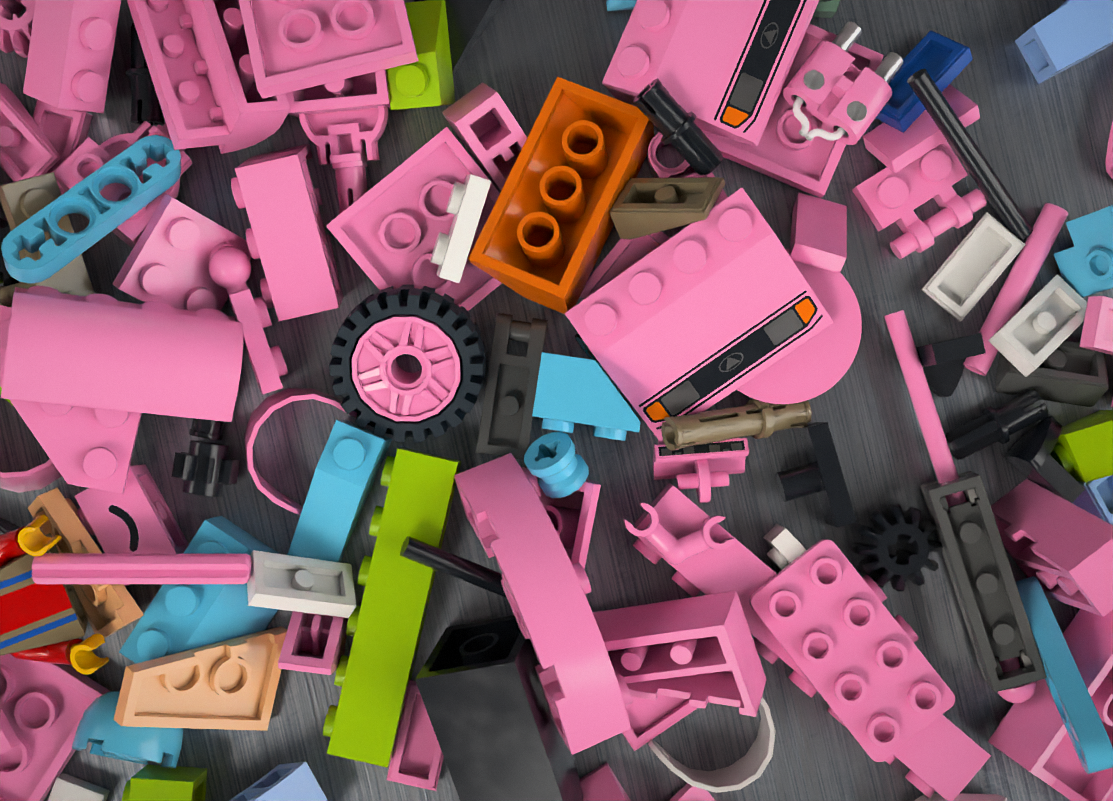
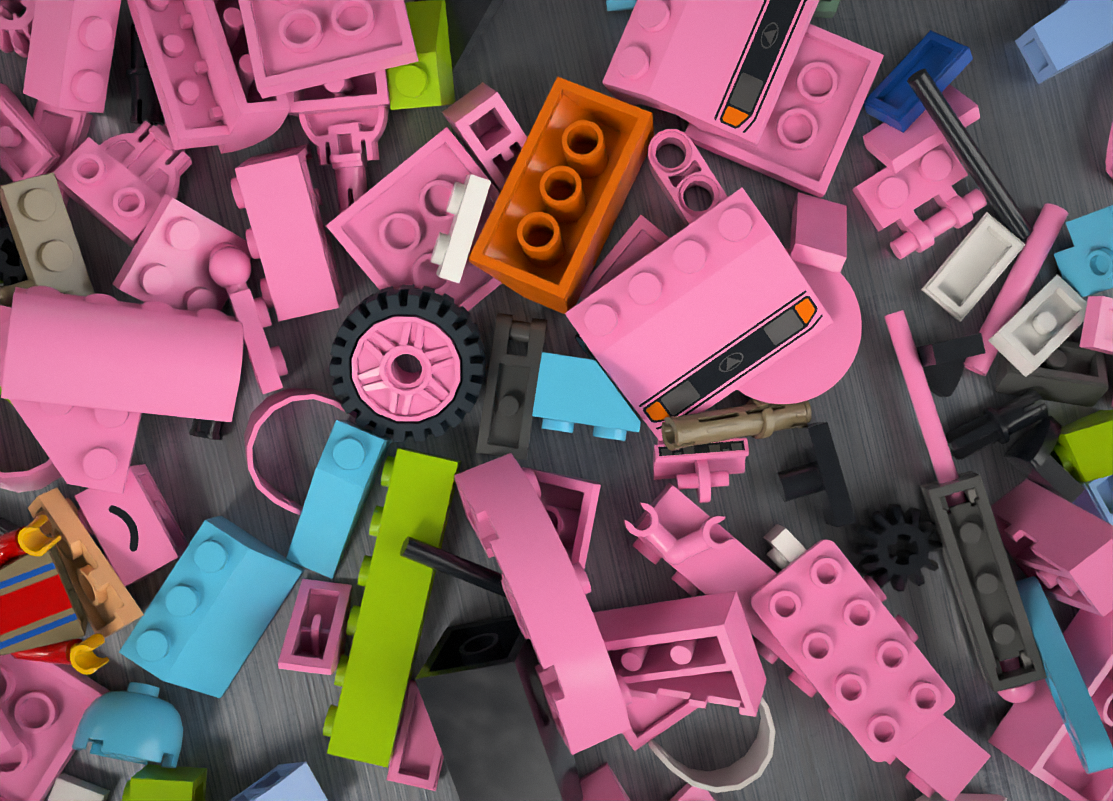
(86, 200): medium azure beam -> none
(141, 568): bright pink axle -> none
(205, 468): black gear -> none
(205, 687): light nougat wing -> none
(301, 584): white plate -> none
(556, 464): medium azure wheel -> none
(663, 204): dark tan slope -> none
(678, 128): black axle -> none
(839, 91): bright pink piece -> none

